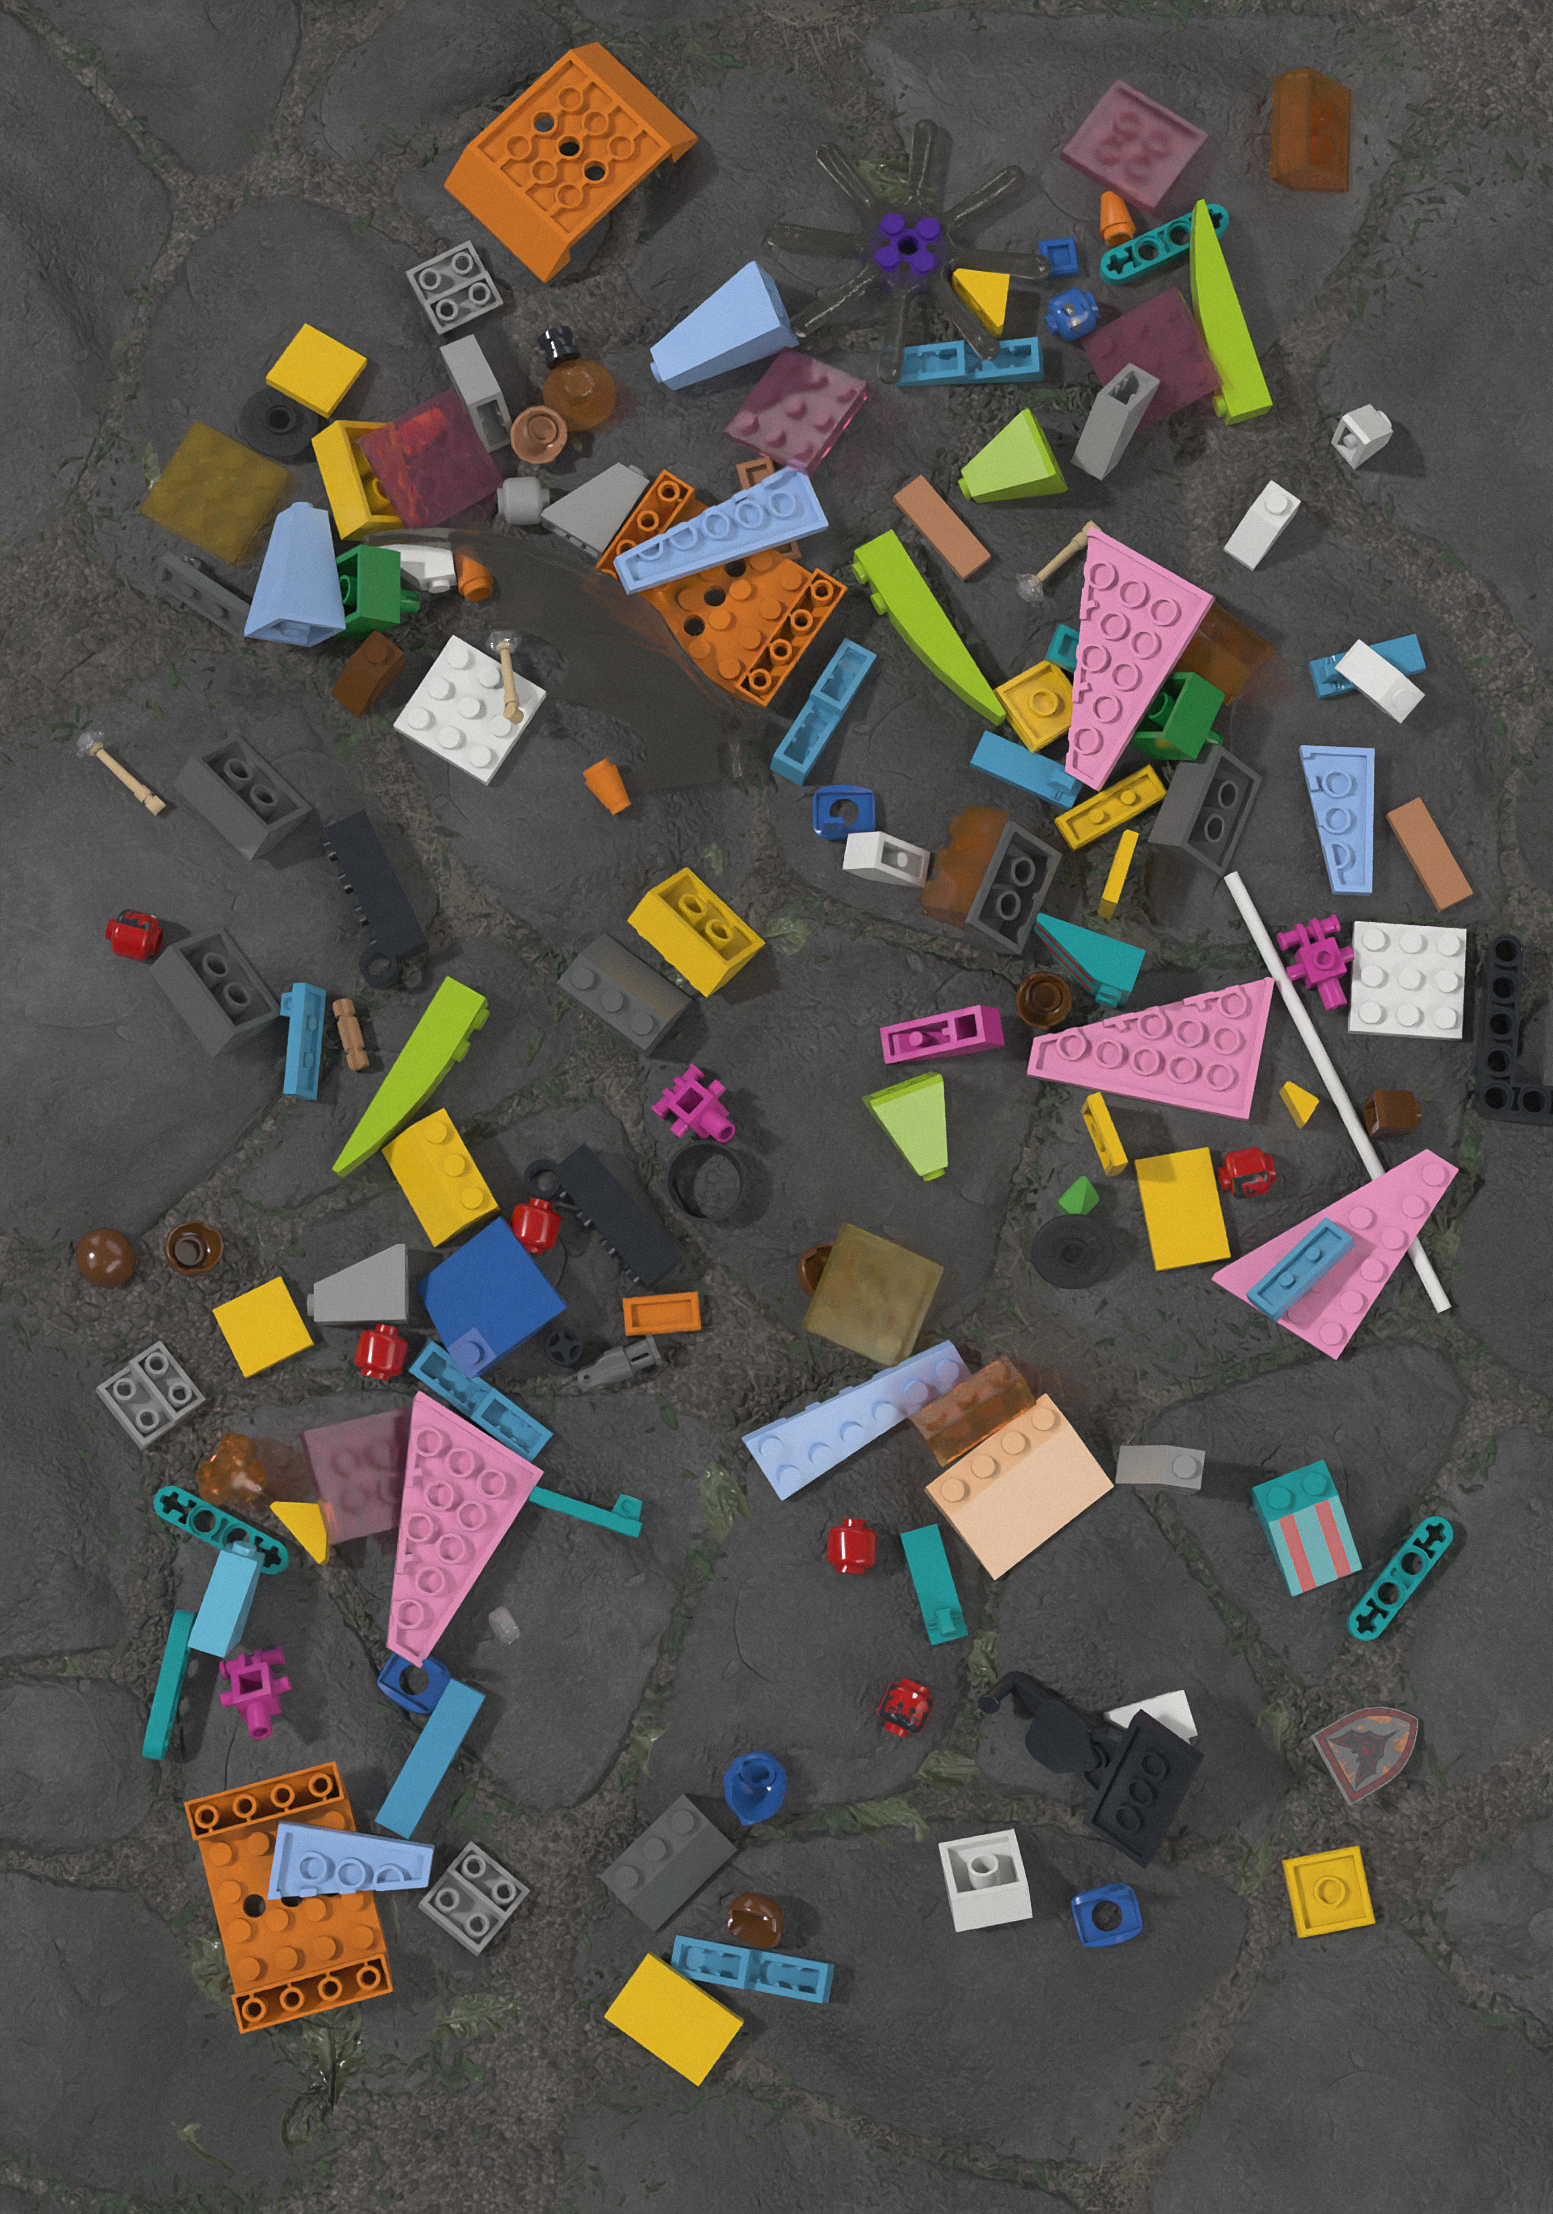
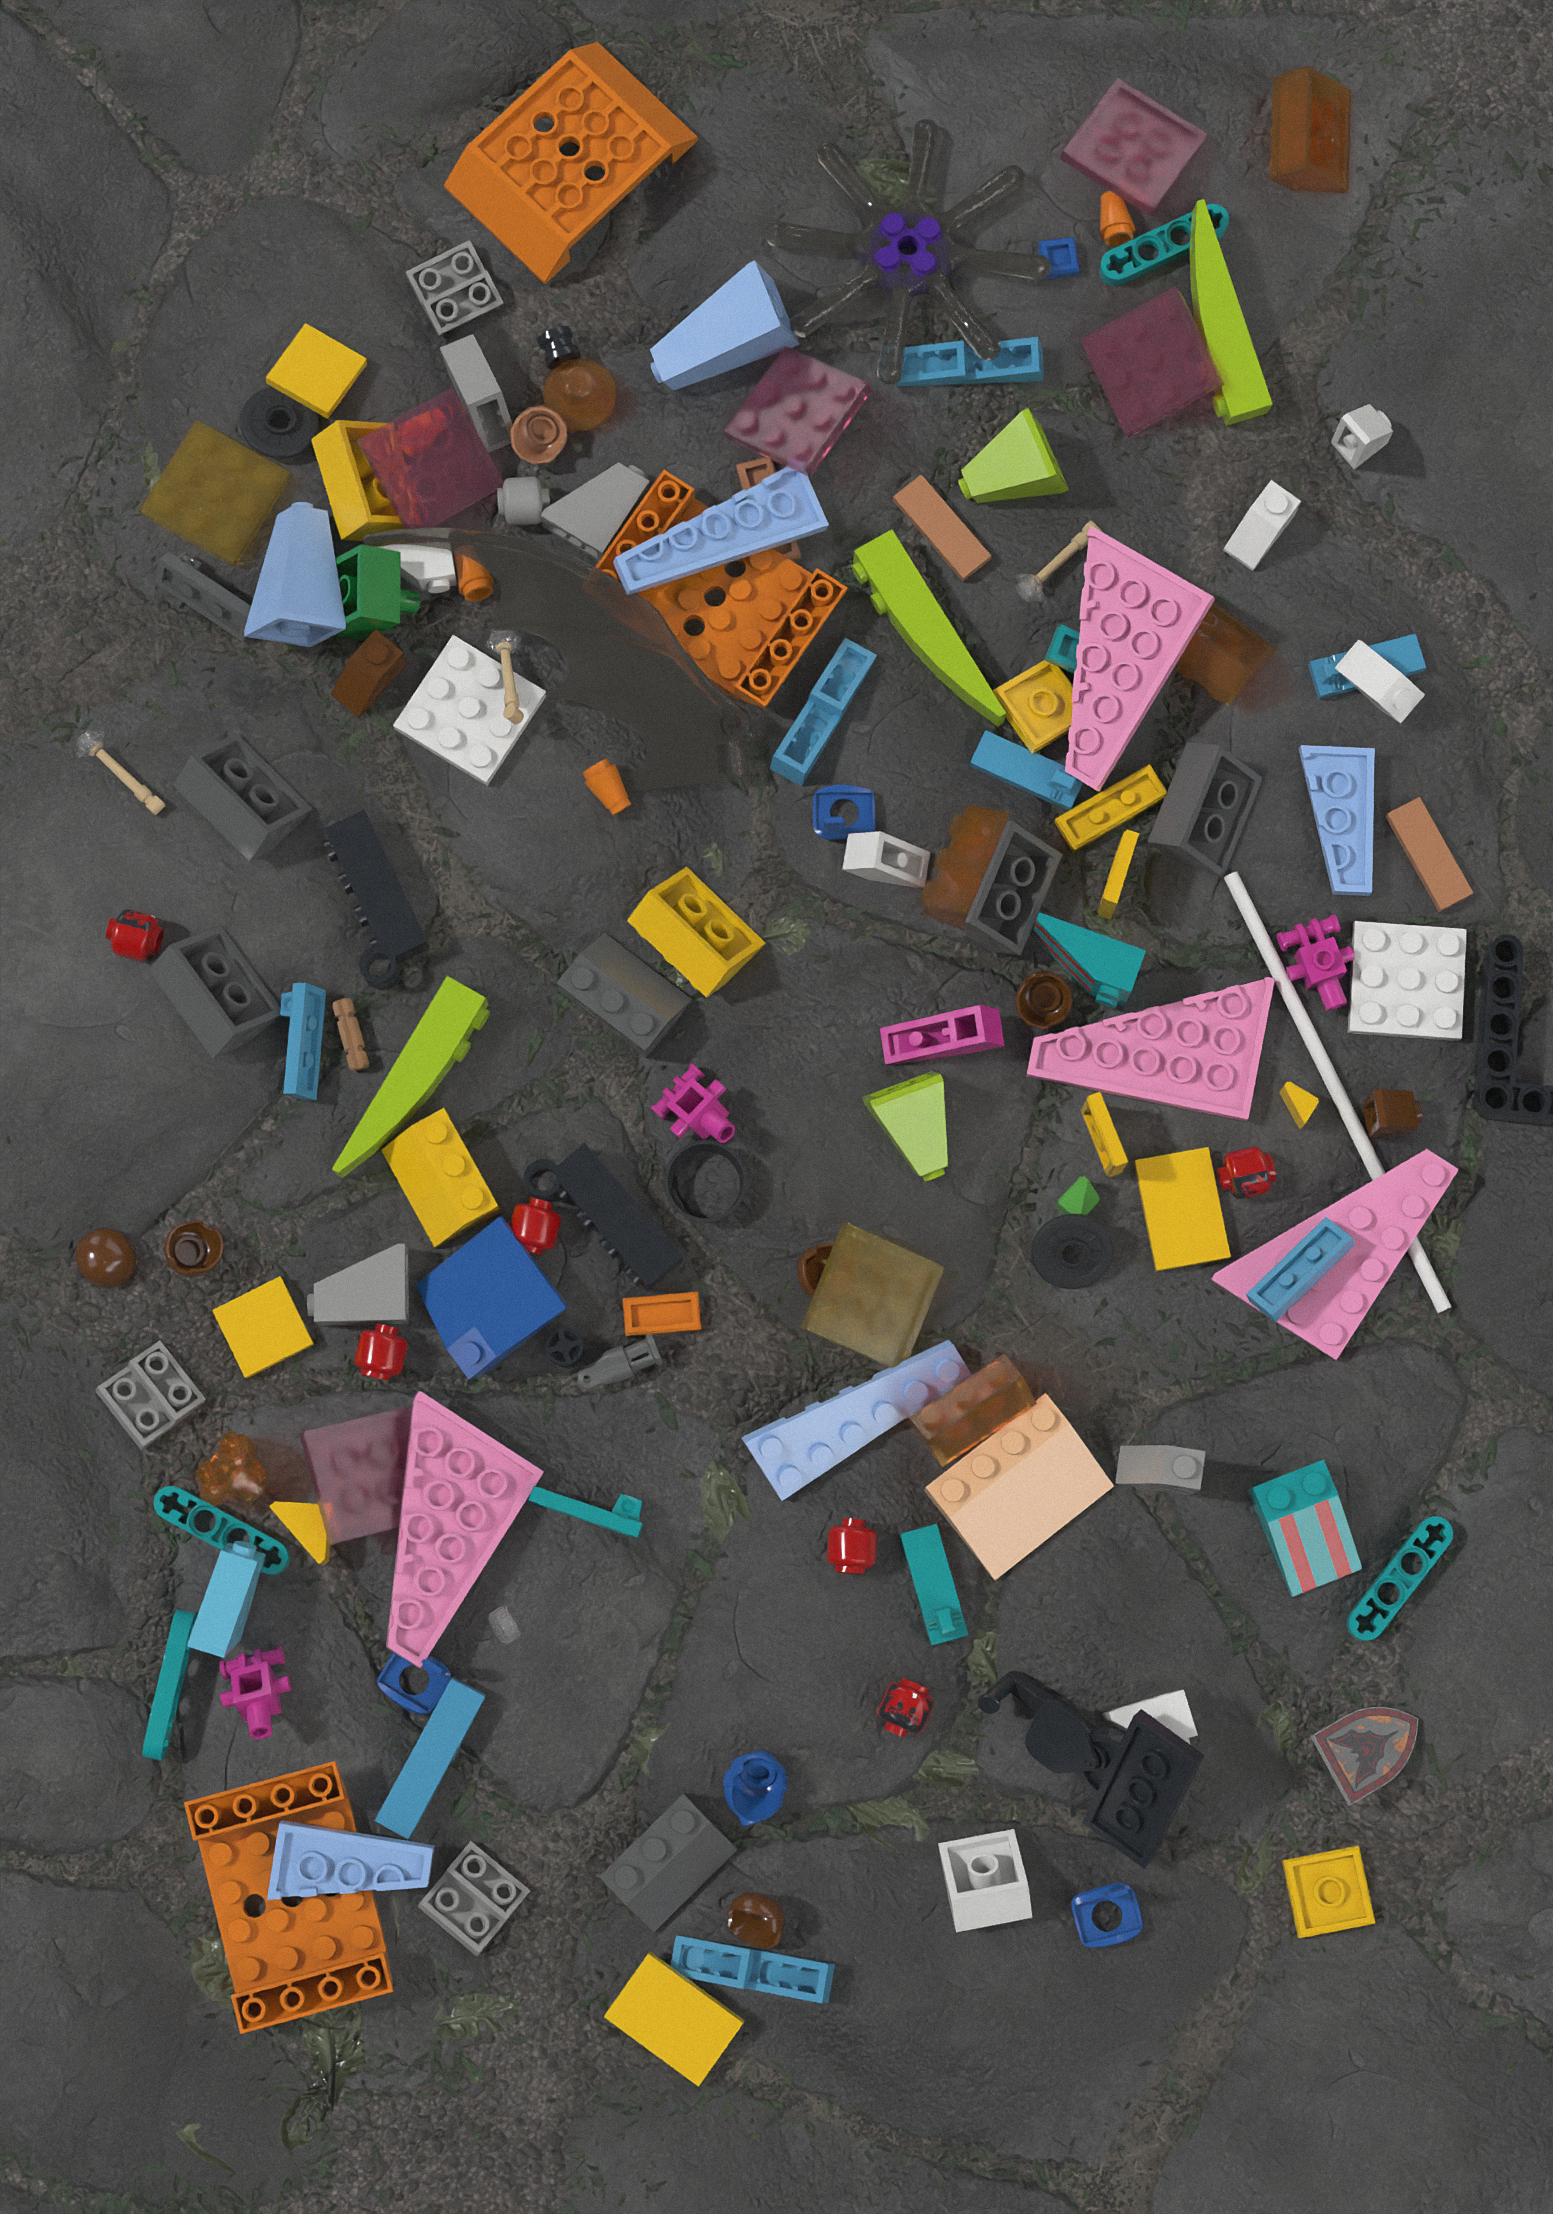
(479, 1402): dark azure slope -> none
(984, 295): yellow slope -> none
(1071, 314): blue head -> none
(1114, 420): light grey slope -> none
(1180, 719): green brick -> none

